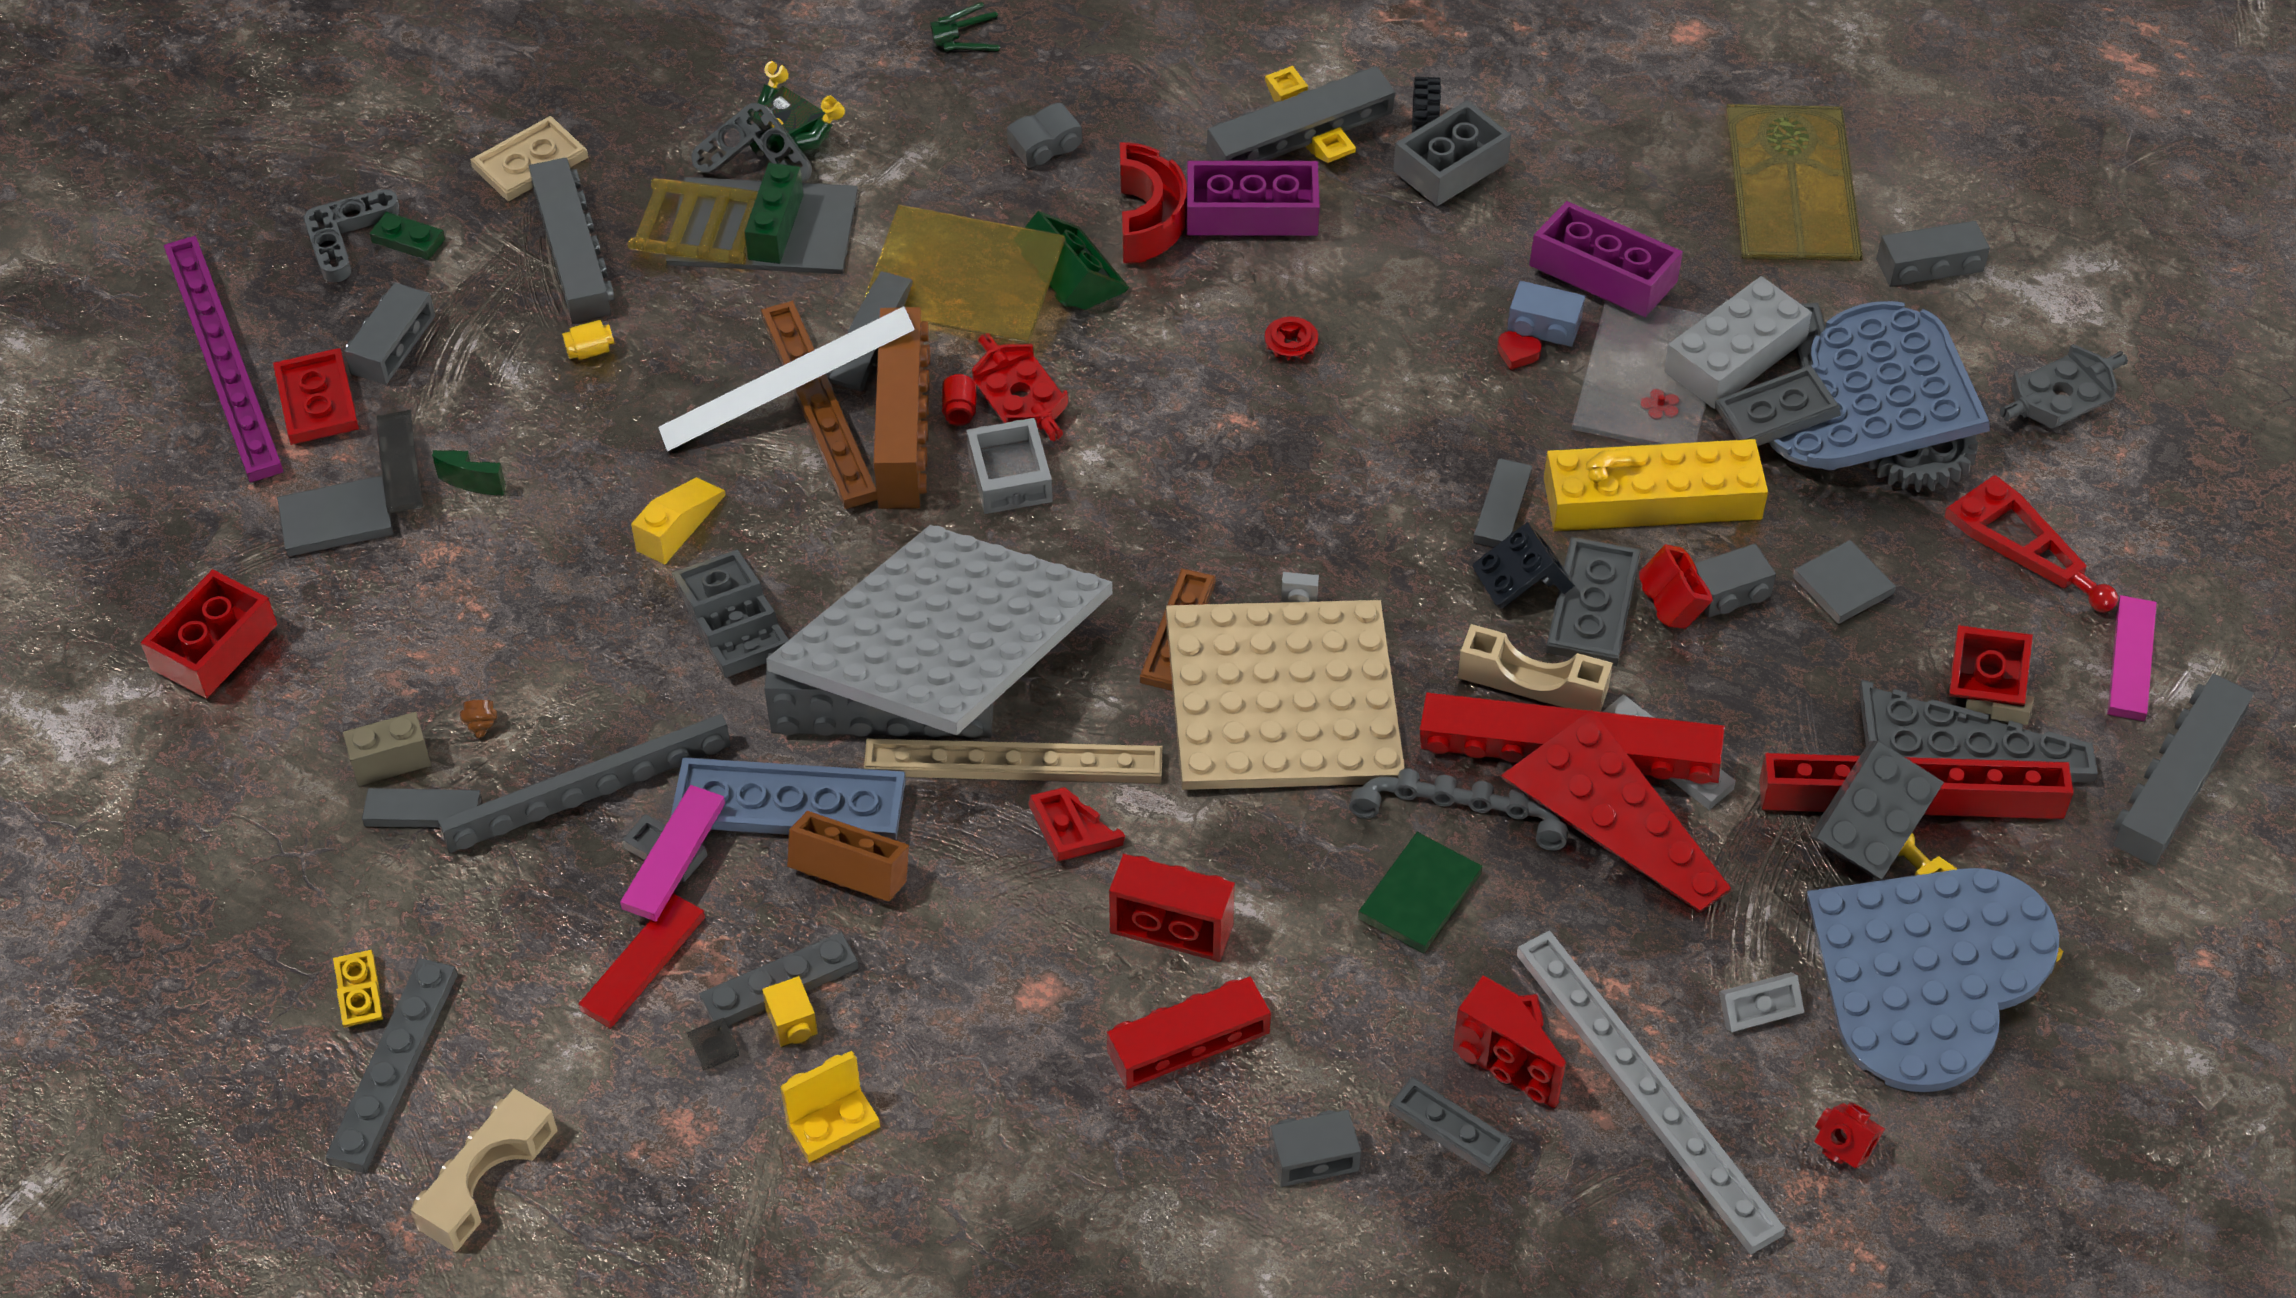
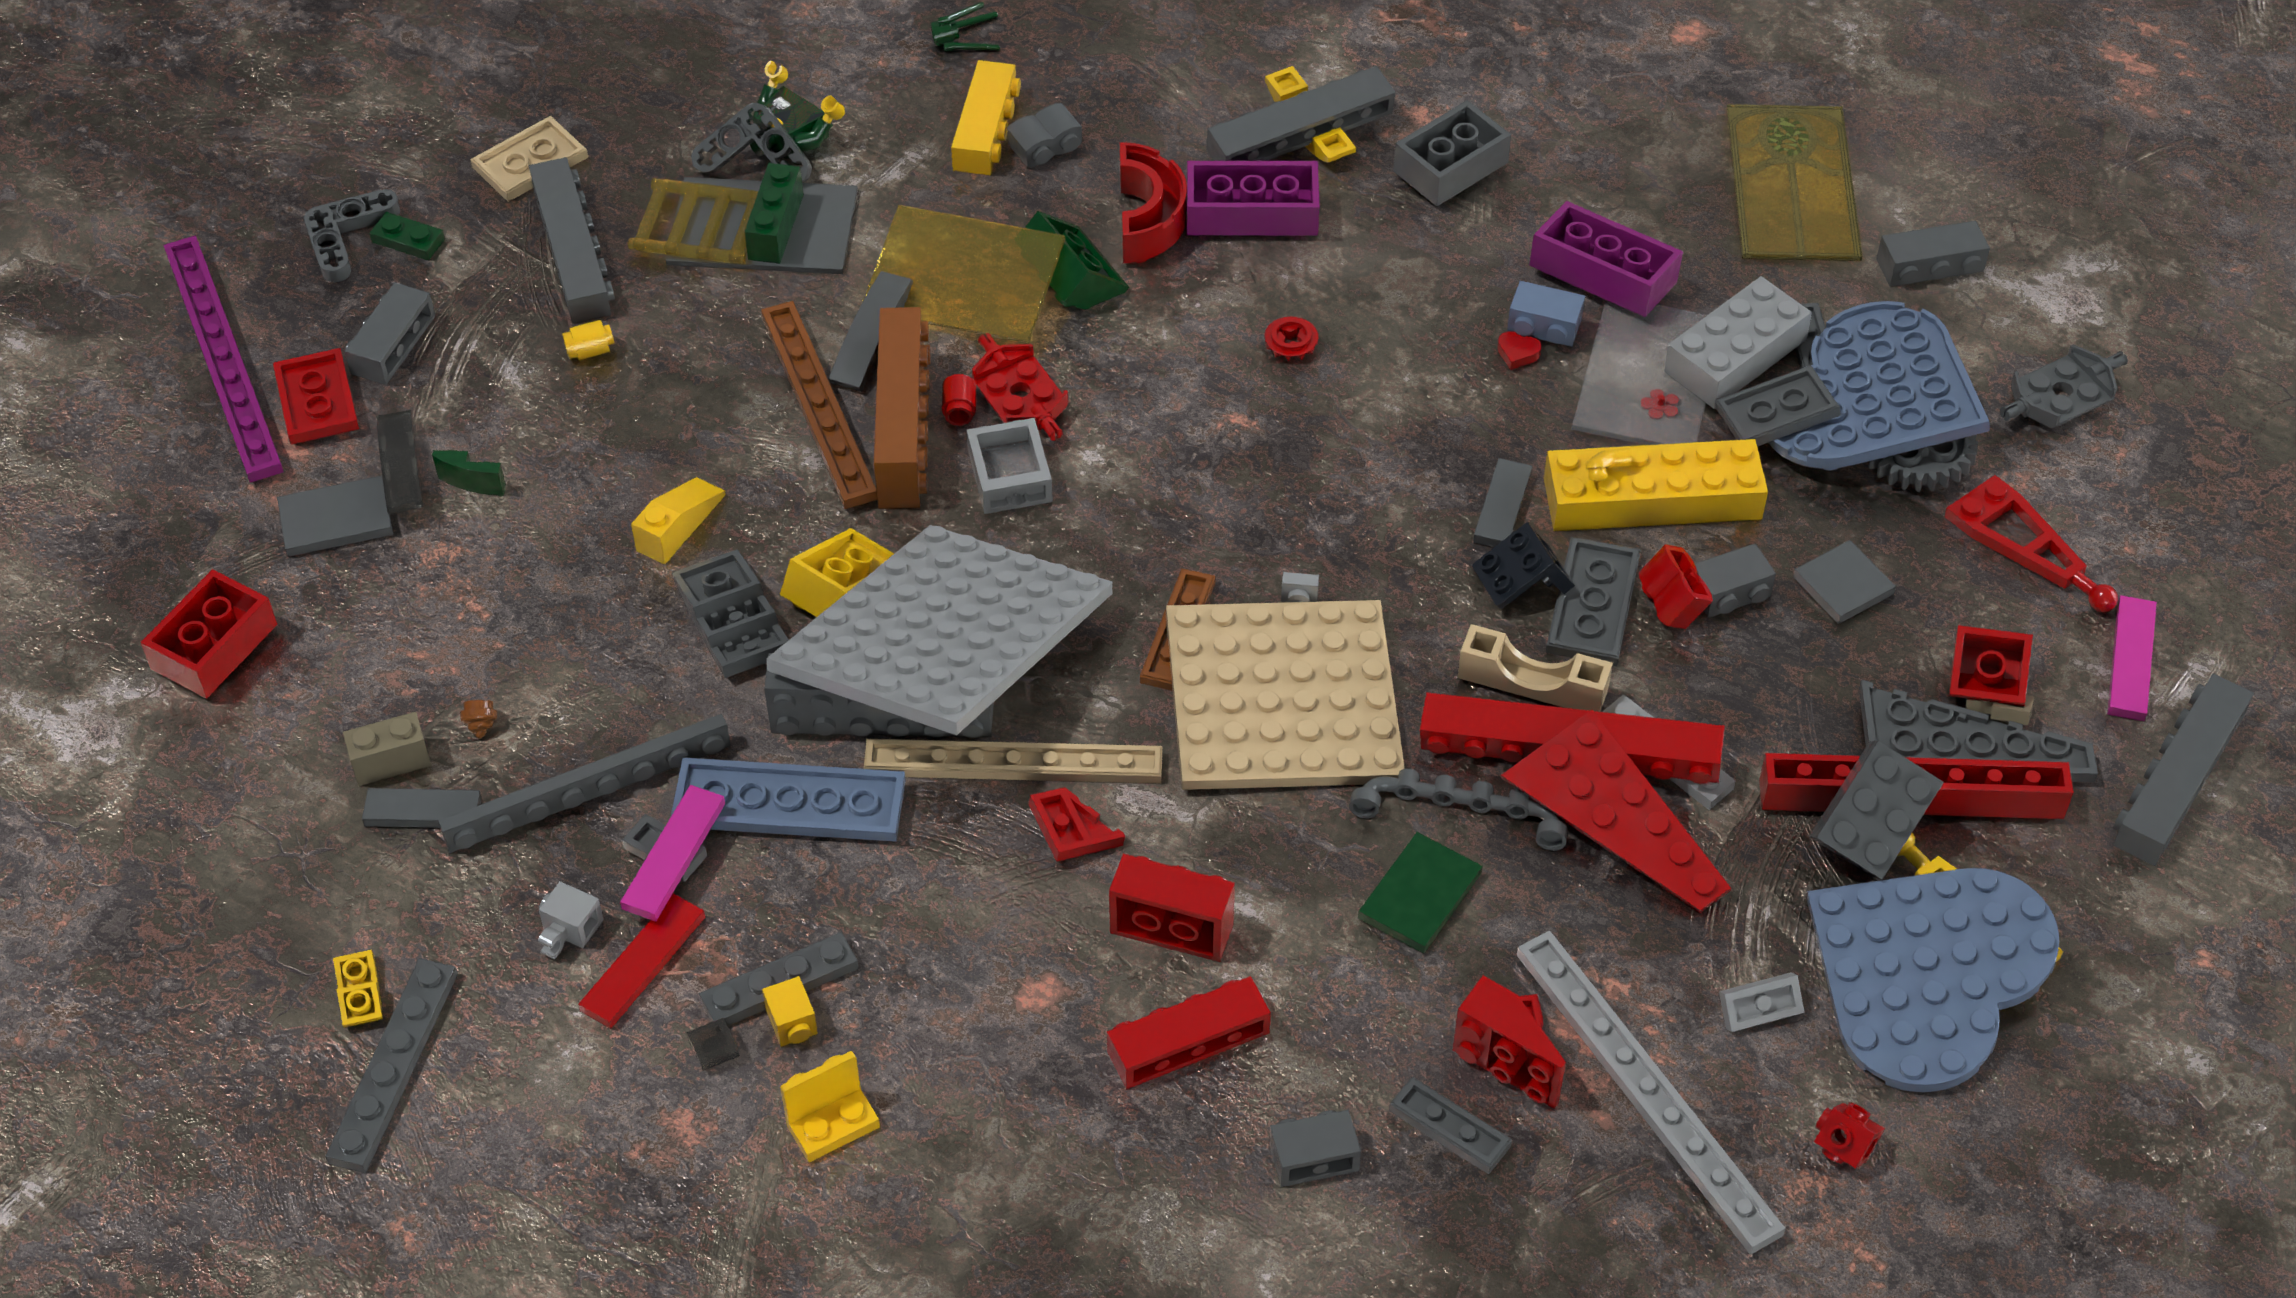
(513, 1131): tan arch -> none
(569, 917): none -> light grey brick
(786, 378): white sticker -> none
(831, 570): none -> yellow slope
(848, 855): dark orange brick -> none
(985, 117): none -> yellow brick
(1425, 101): black tyre -> none

